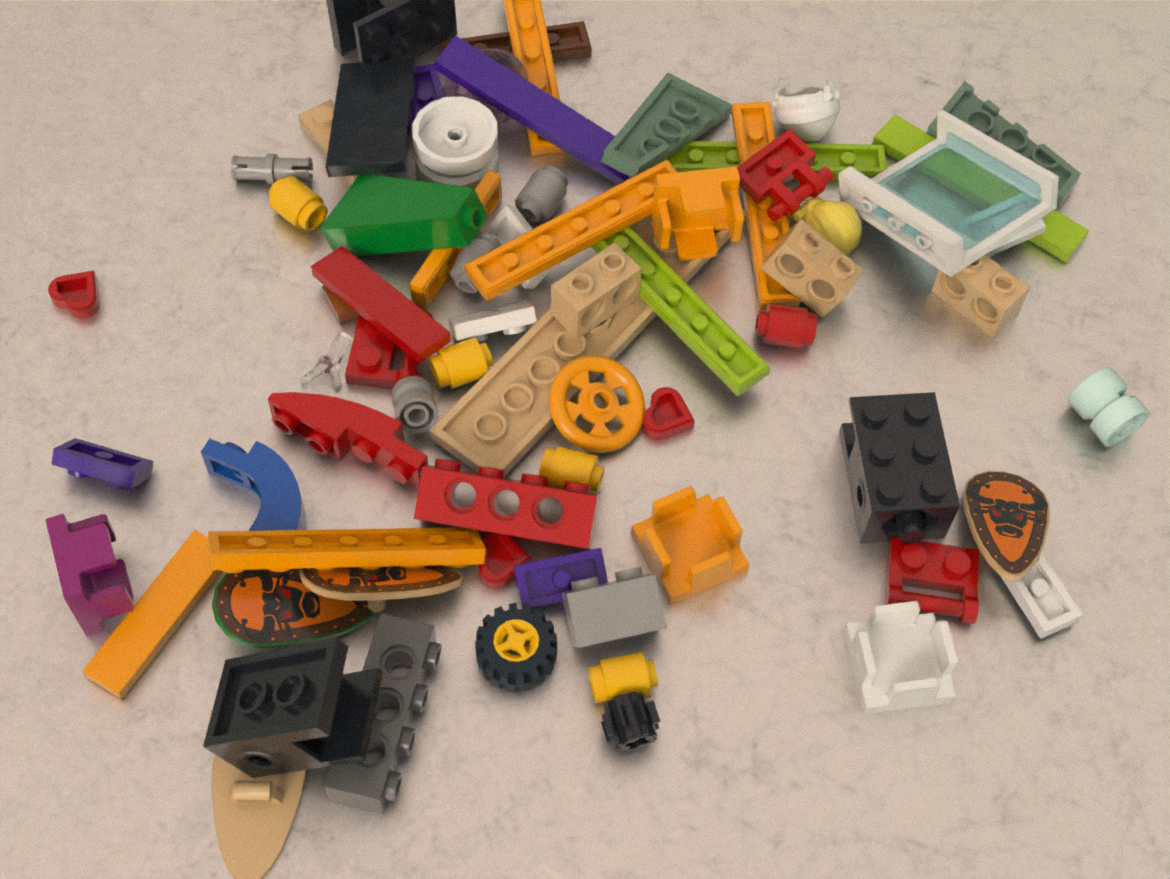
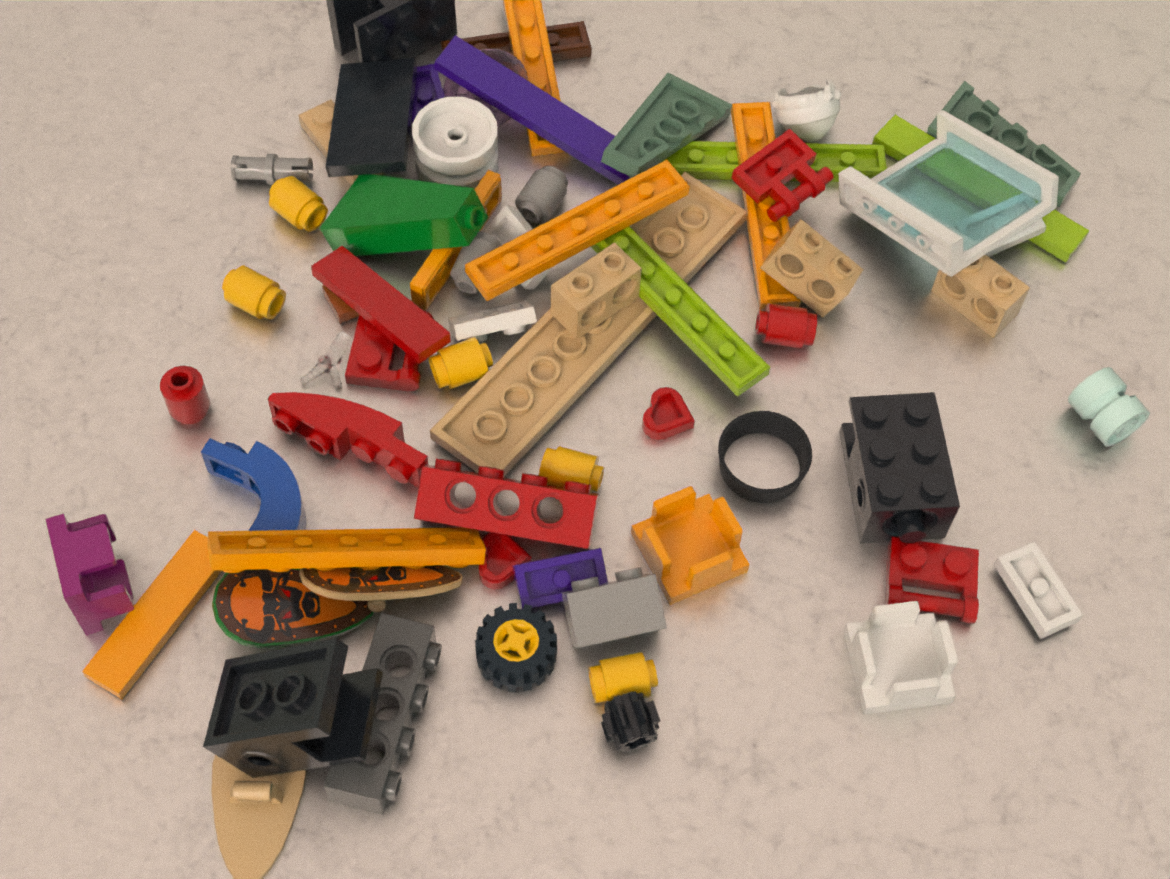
(76, 293): red tile -> none
(93, 460): dark purple plate -> none
(185, 394): none -> red brick
(253, 292): none -> yellow brick
(414, 404): light grey wheel -> none
(566, 412): light orange plate -> none
(695, 206): light orange panel -> none
(768, 423): none -> black tyre
(833, 220): light yellow piece -> none
(1007, 521): shield -> none

